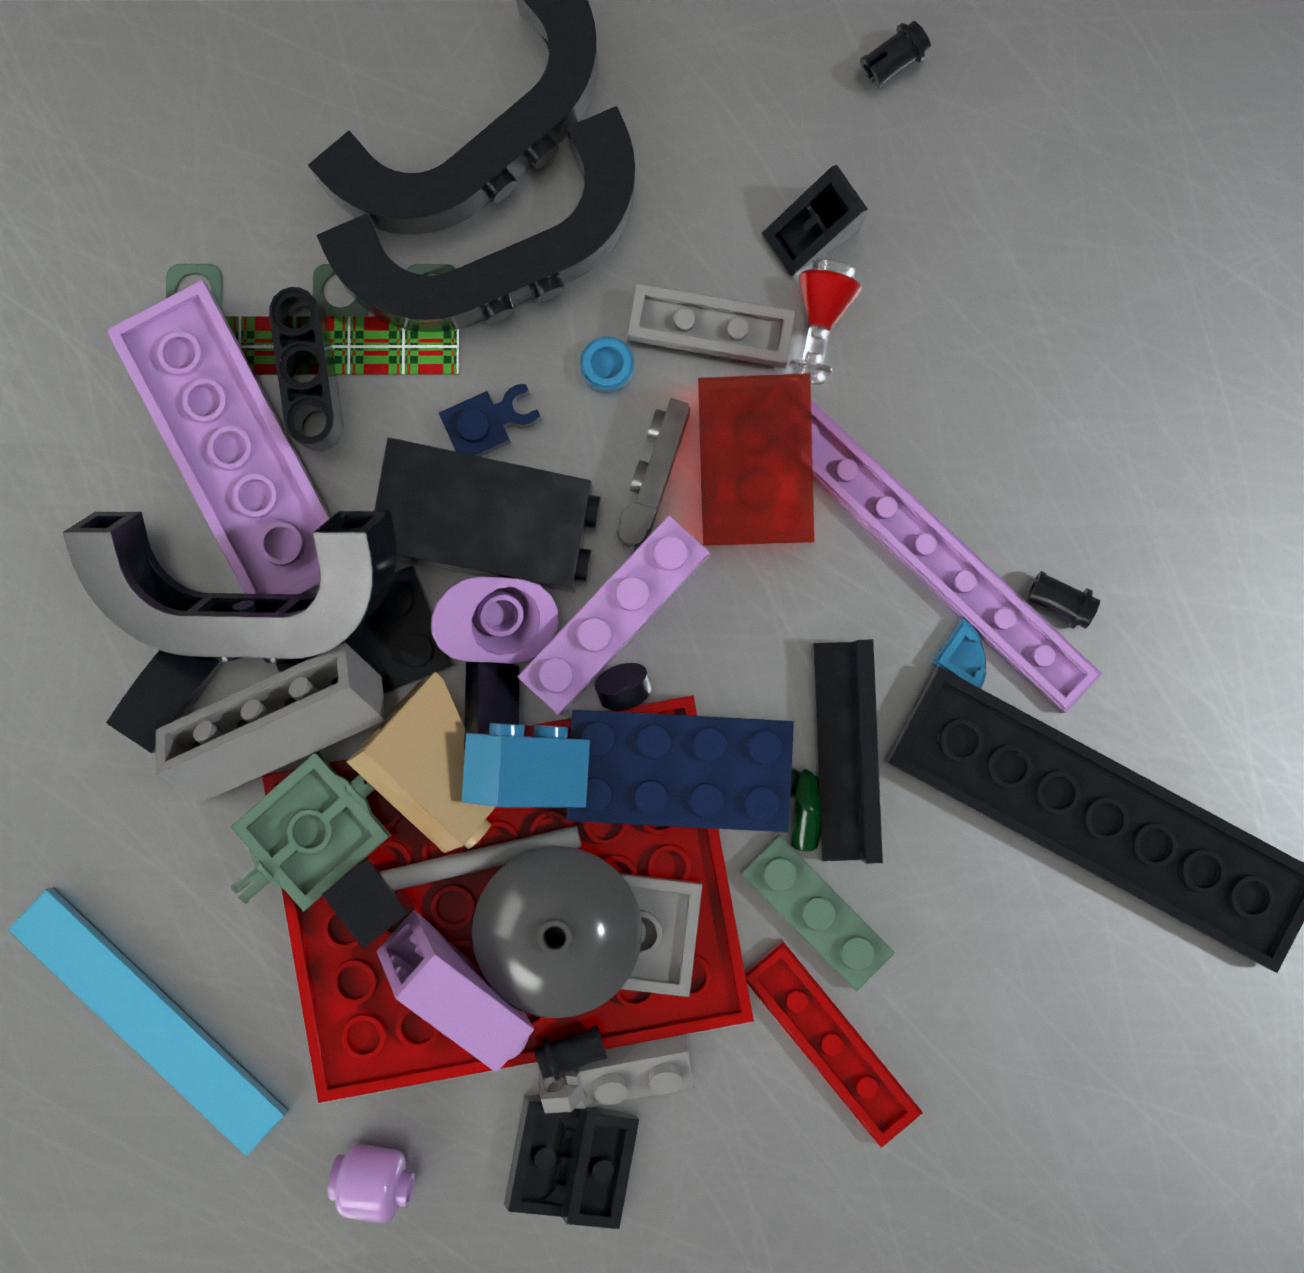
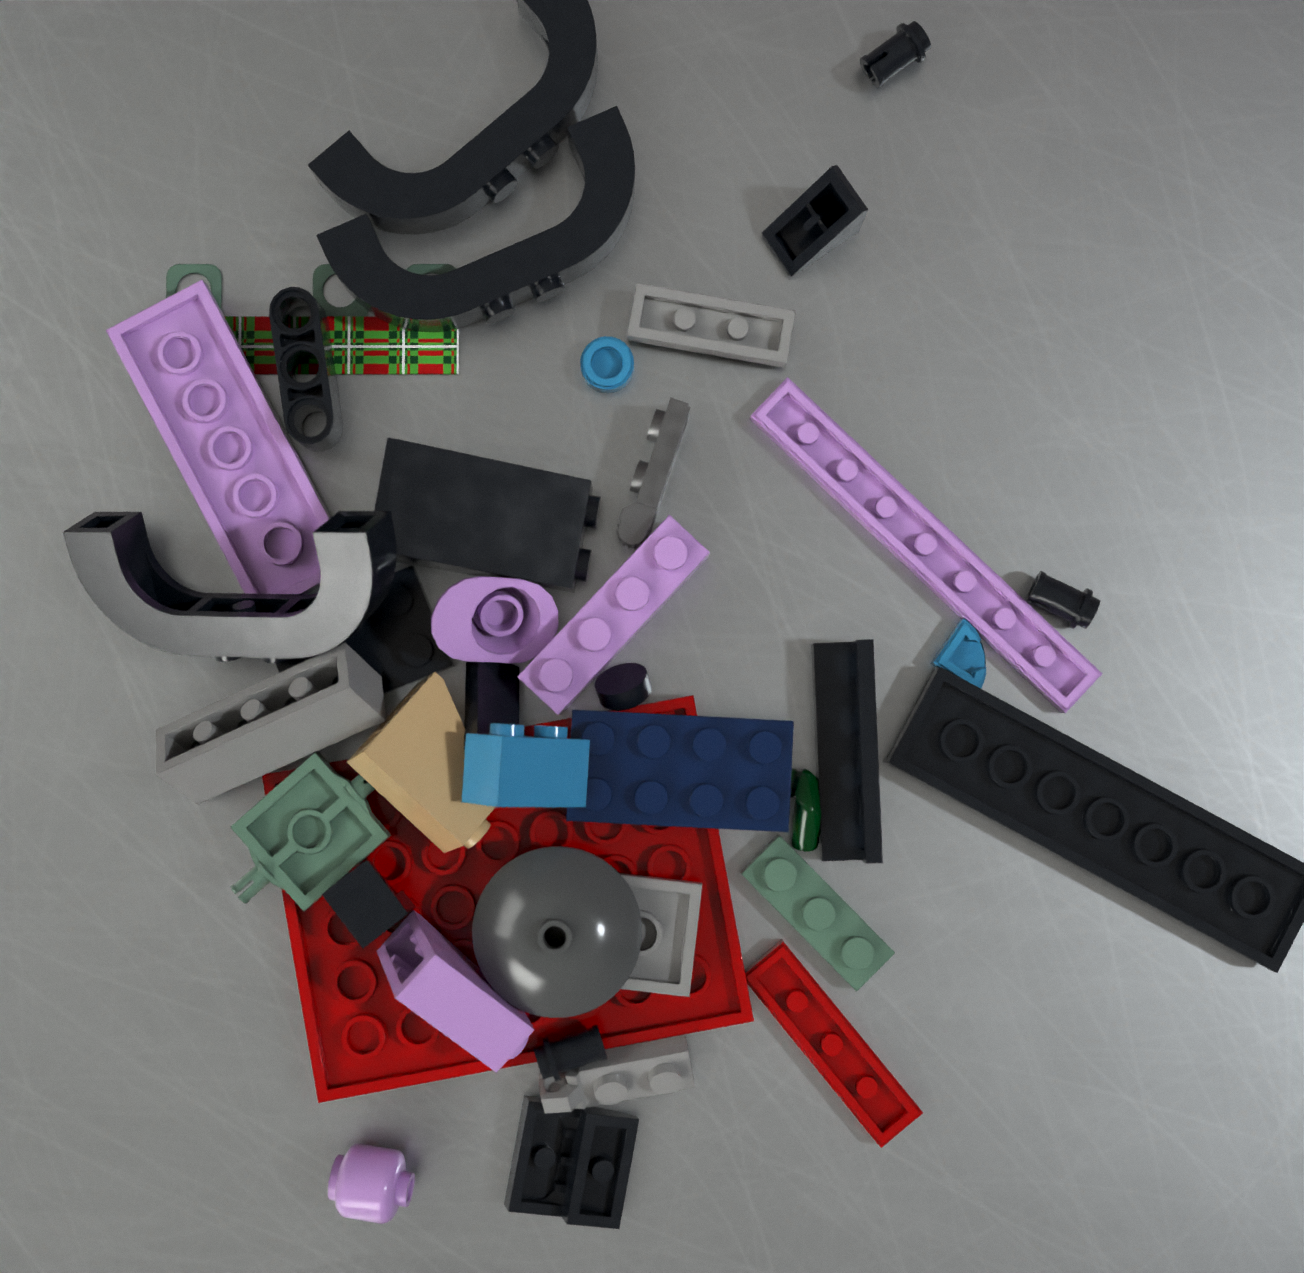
(148, 1020): medium azure tile -> none
(161, 695): black slope -> none
(476, 859): light grey bar -> none
(480, 426): dark blue plate -> none
(756, 459): clear red brick -> none
(826, 294): piece -> none

